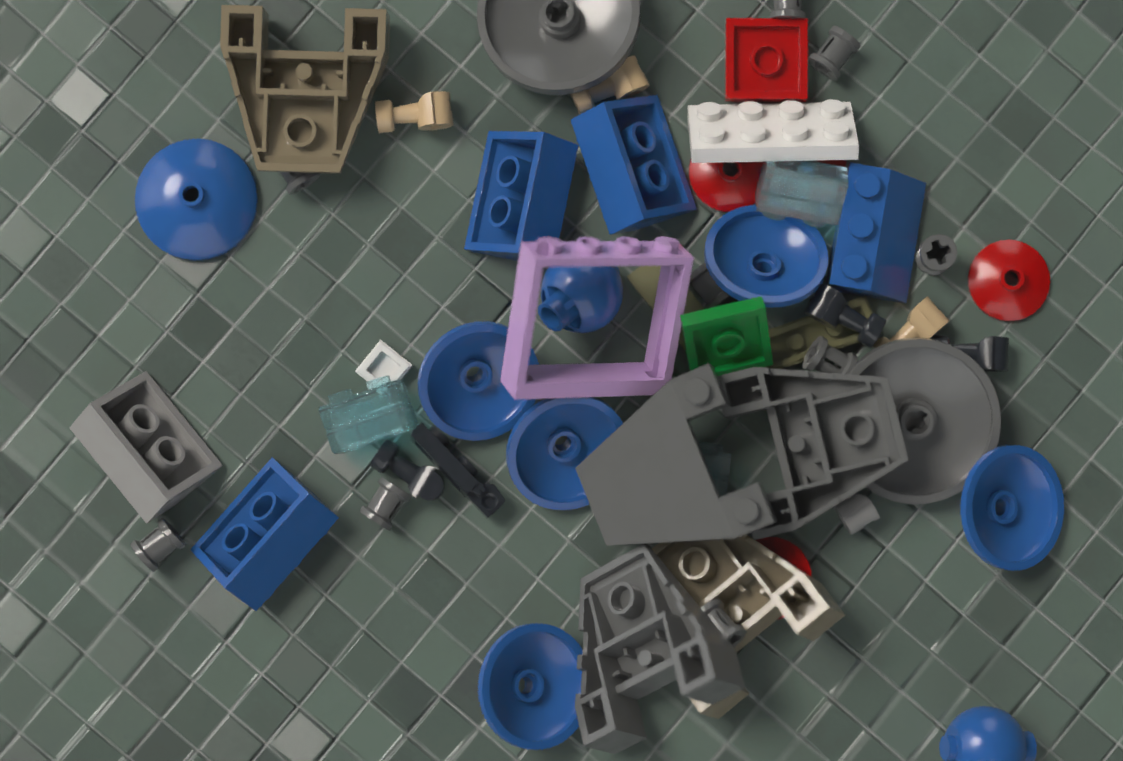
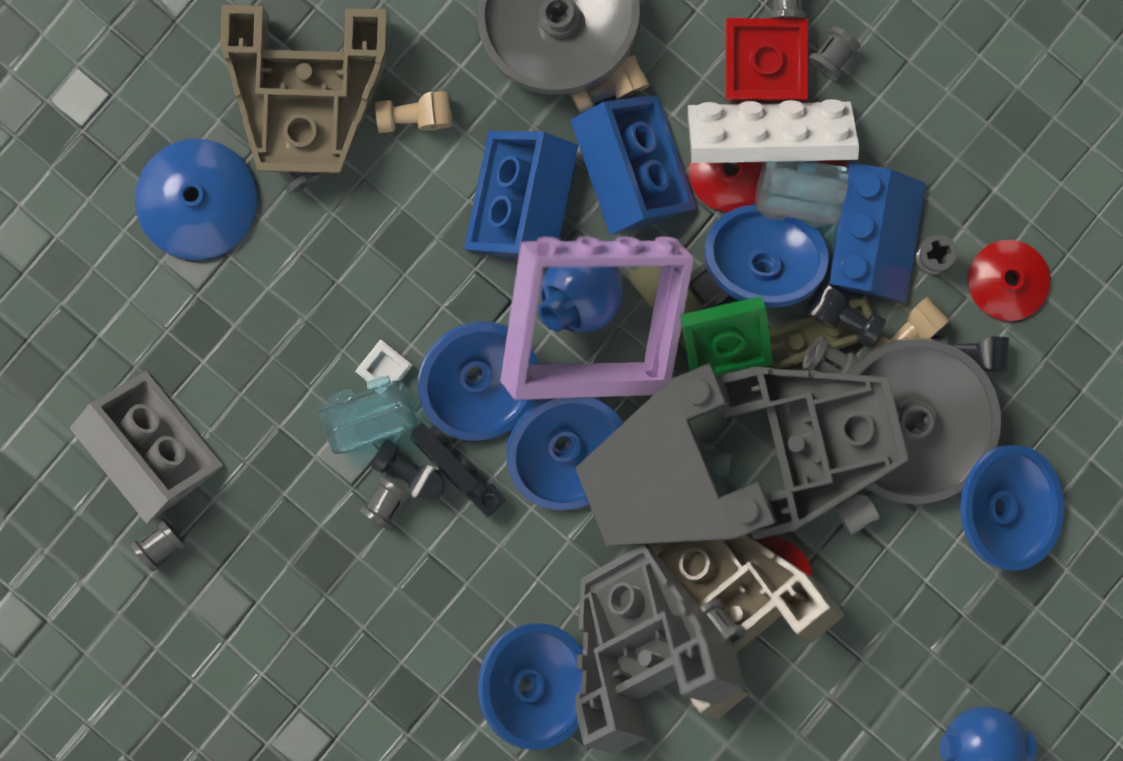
(264, 534): blue slope -> none

